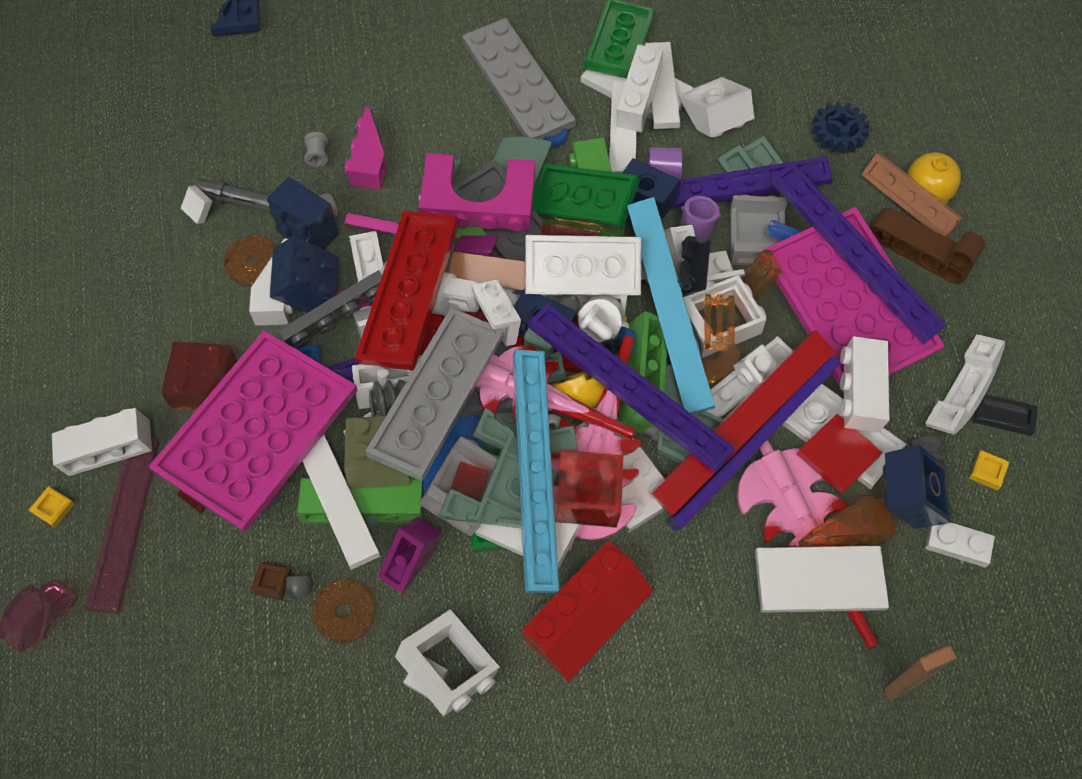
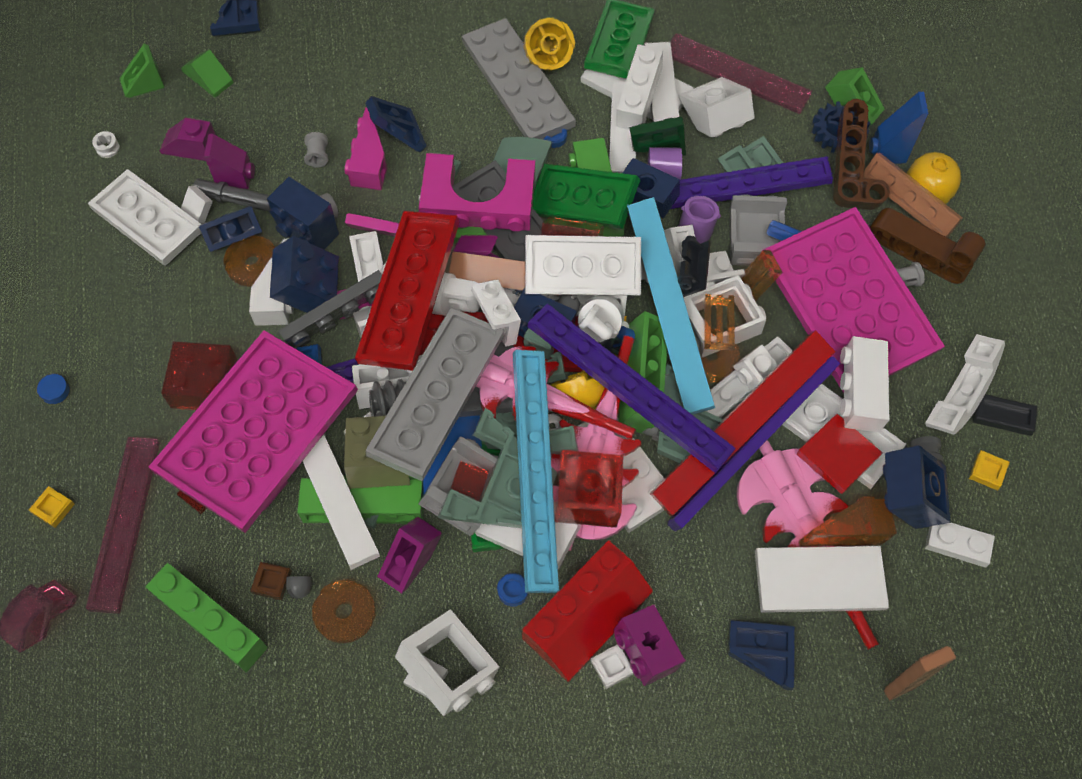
(53, 389): none -> blue tile
(101, 441): white brick -> none
(106, 151): none -> white bush
(141, 74): none -> bright green slope
(146, 217): none -> white plate
(187, 139): none -> magenta slope
(207, 617): none -> bright green brick
(208, 73): none -> bright green slope
(228, 163): none -> magenta slope
(230, 228): none -> dark blue brick
(397, 121): none -> dark blue wing
(512, 590): none -> blue tile
(549, 44): none -> yellow cylinder
(612, 666): none -> white tile
(648, 645): none -> magenta brick
(659, 134): none -> dark green wing
(721, 65): none -> clear pink tile
(764, 649): none -> dark blue wing
(855, 85): none -> bright green slope
(856, 155): none -> reddish brown beam
(858, 253): dark purple tile -> none
(900, 131): none -> blue slope
(912, 274): none -> light grey bush

